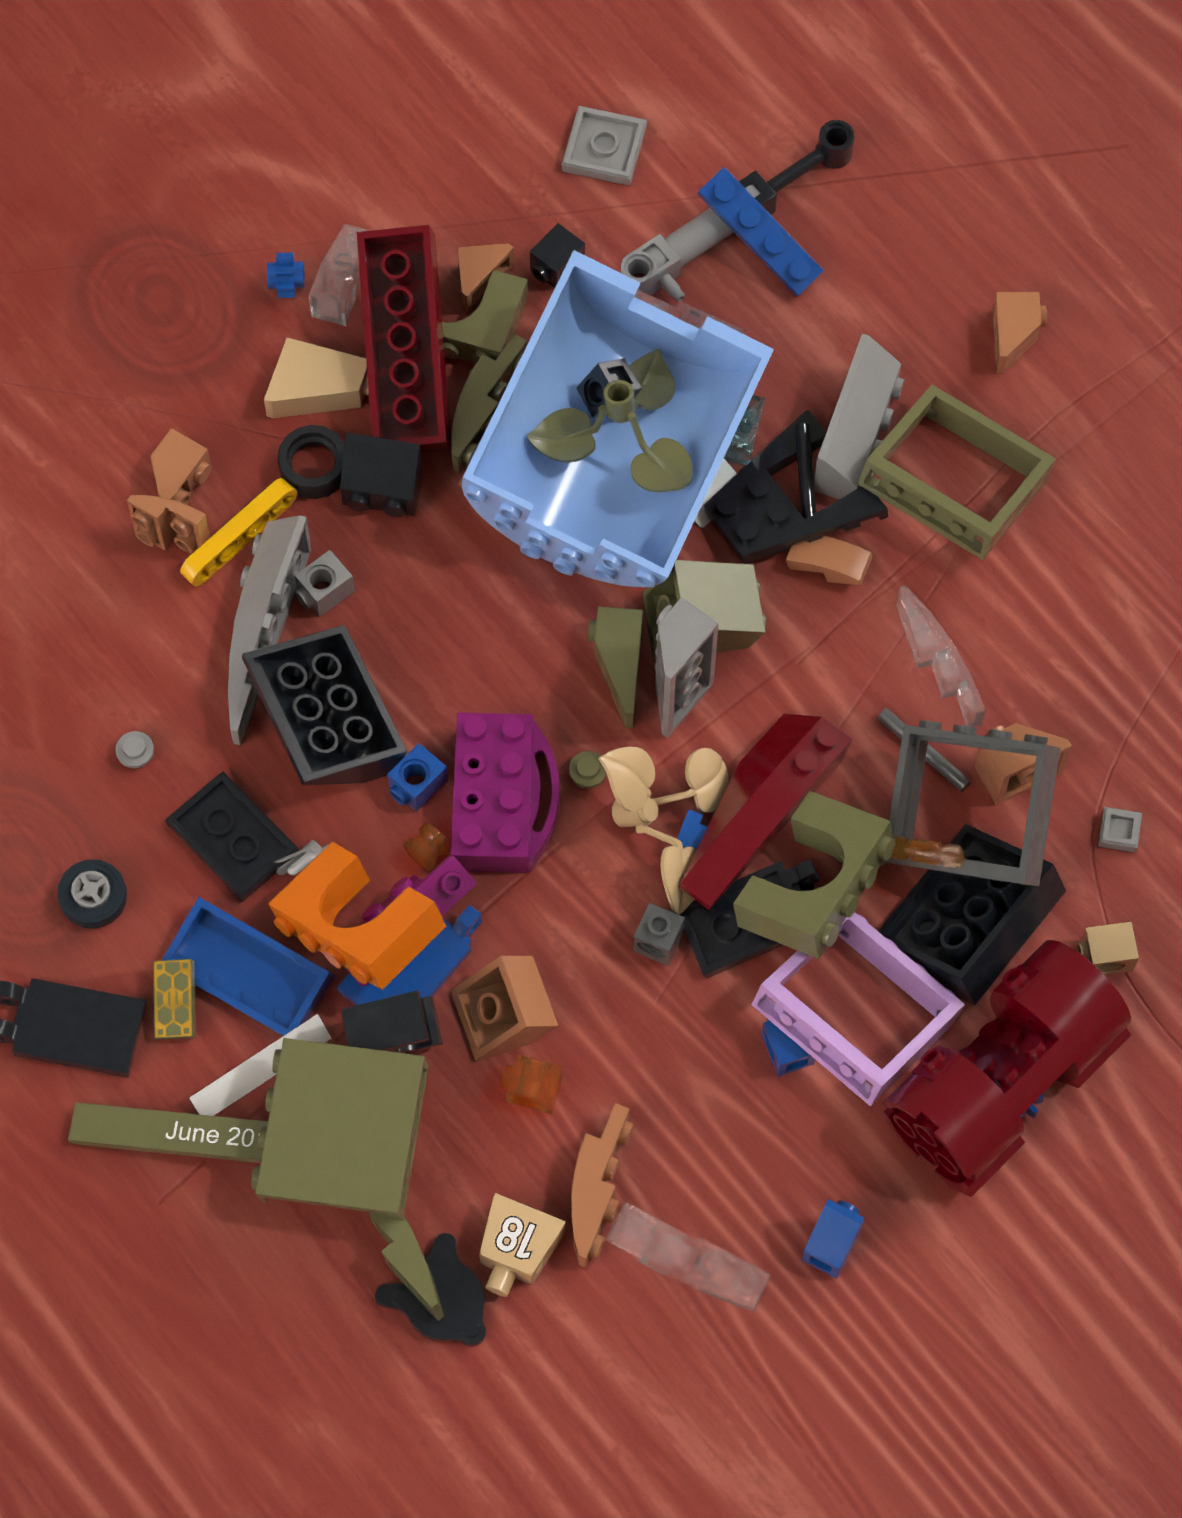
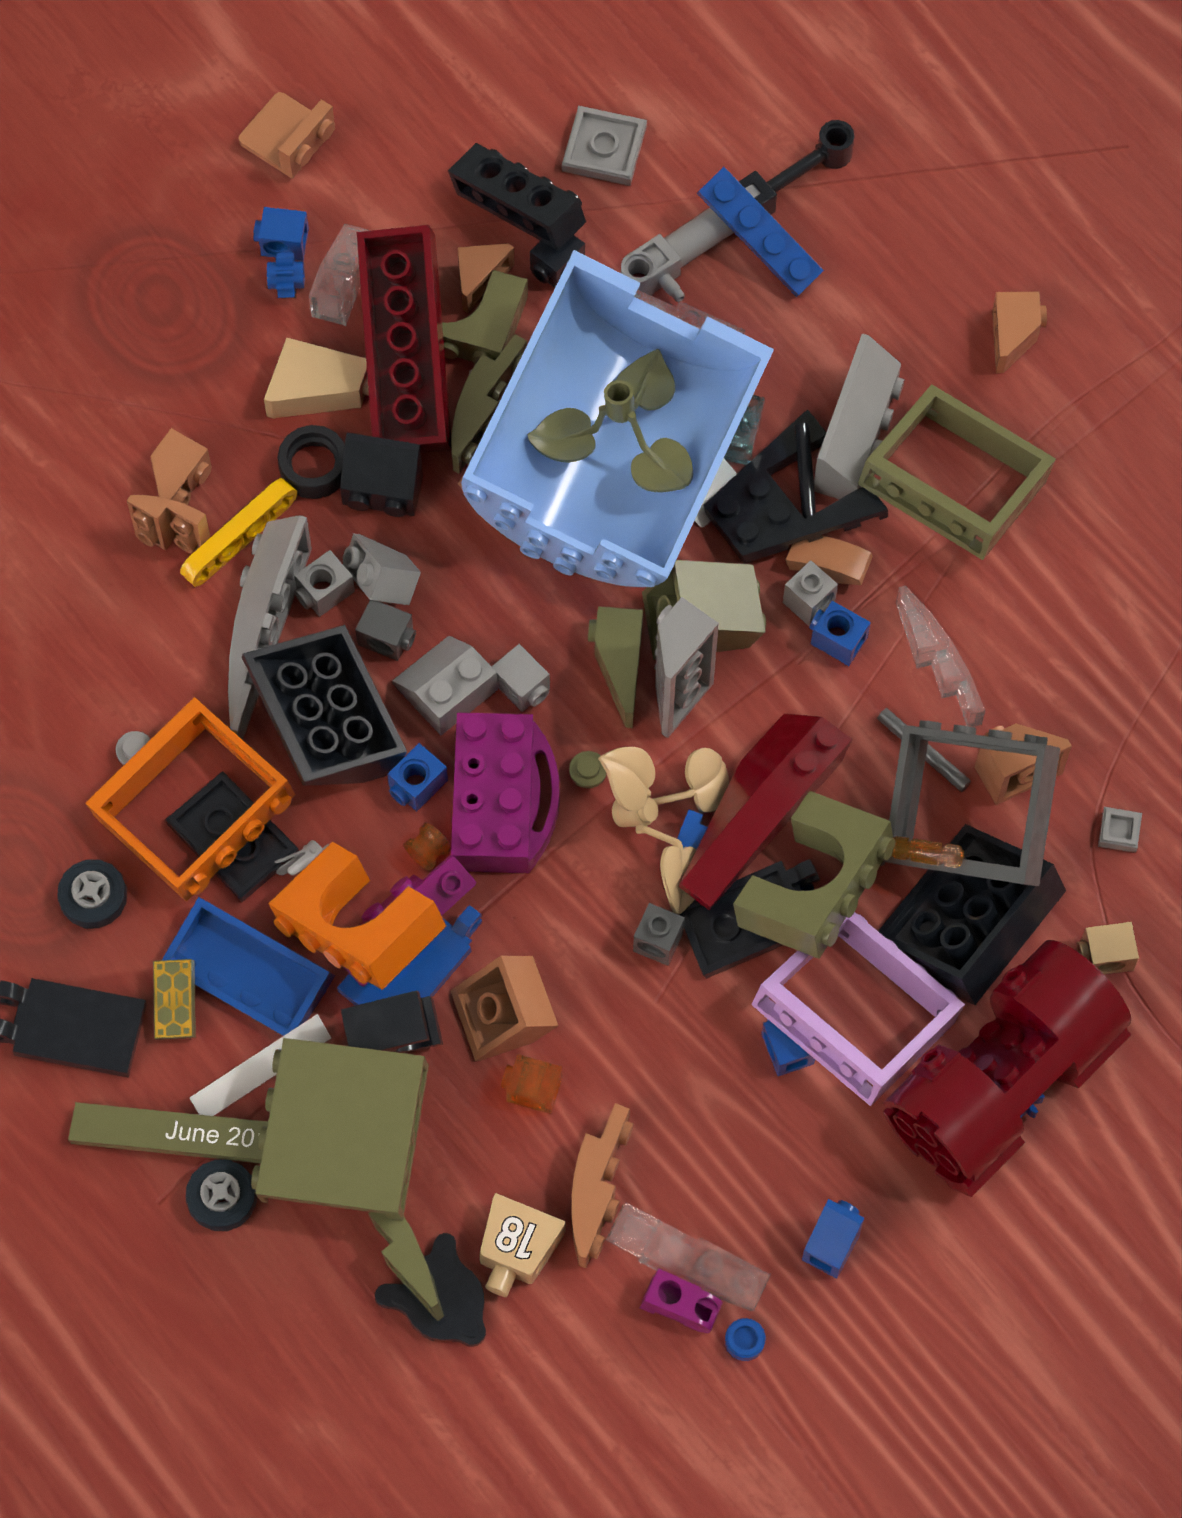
(157, 756): none -> orange window
(212, 1183): none -> black wheel
(282, 232): none -> blue brick
(288, 132): none -> nougat bracket
(381, 571): none -> light grey slope
(385, 630): none -> dark grey brick
(447, 682): none -> light grey slope
(517, 195): none -> black brick
(522, 678): none -> light grey brick
(593, 385): black brick -> none
(681, 1301): none -> magenta leg
(745, 1339): none -> blue tile
(809, 592): none -> light grey brick
(840, 647): none -> blue brick

